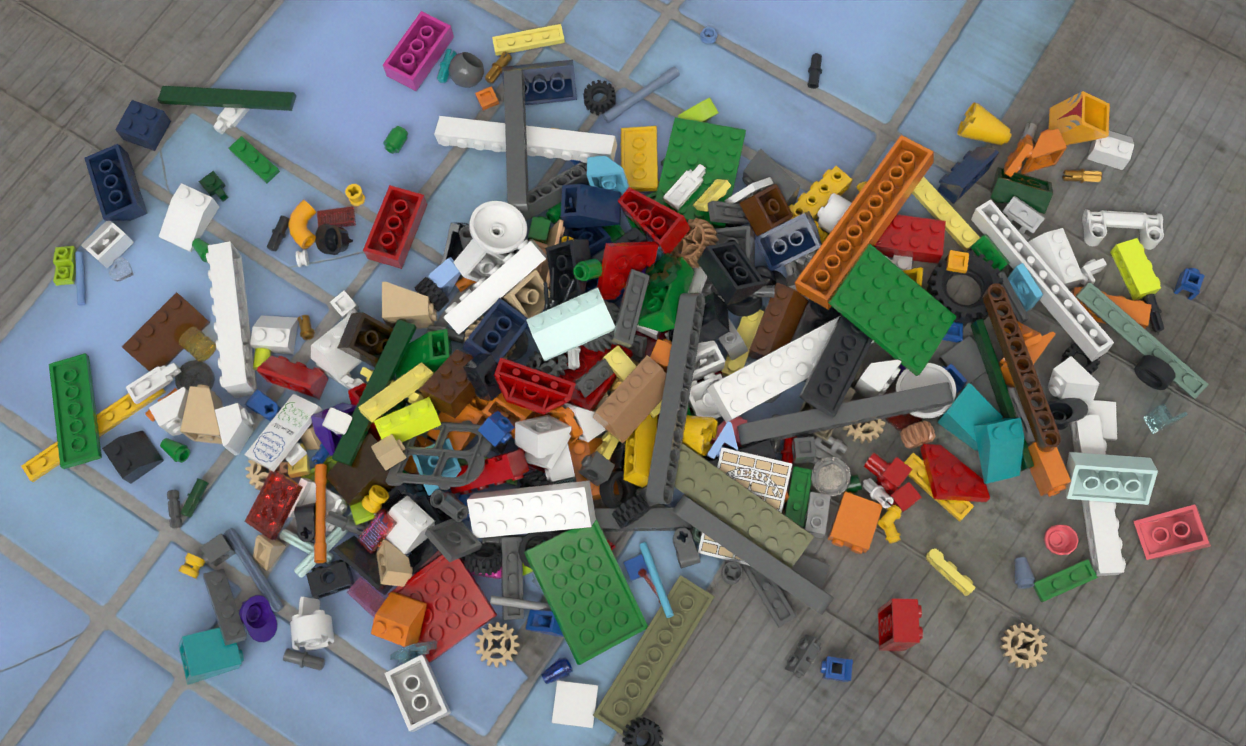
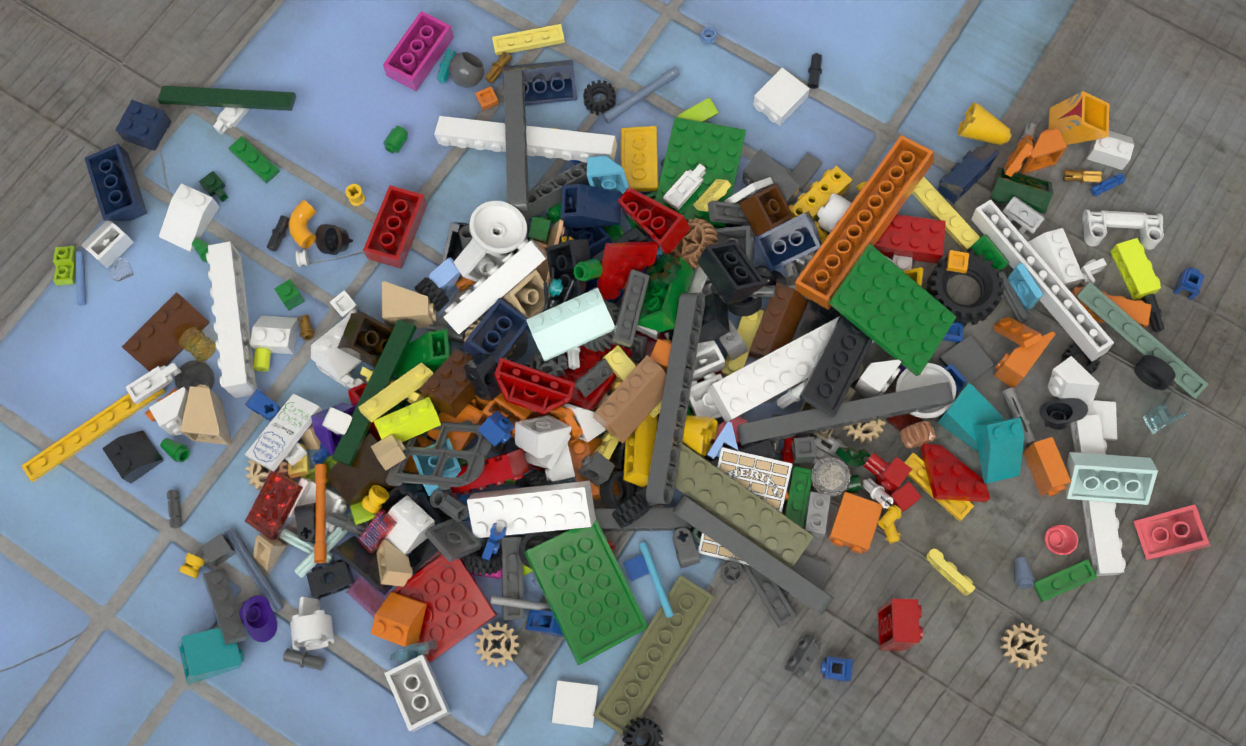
(75, 411): green plate -> none
(194, 498): dark green axle -> none
(234, 427): white slope -> none
(289, 294): none -> green brick
(293, 376): red slope -> none
(340, 217): clear red tile -> none
(492, 545): none -> blue plate
(555, 287): none -> teal plate
(558, 670): clear blue cone -> none
(643, 573): clear red hinge -> none
(780, 96): none -> white brick
(791, 396): none -> white axle
(805, 170): none -> dark grey tile
(851, 456): none -> dark green plate
(997, 382): dark green tile -> none
(1020, 376): reddish brown beam -> none
(1107, 184): none -> blue axle

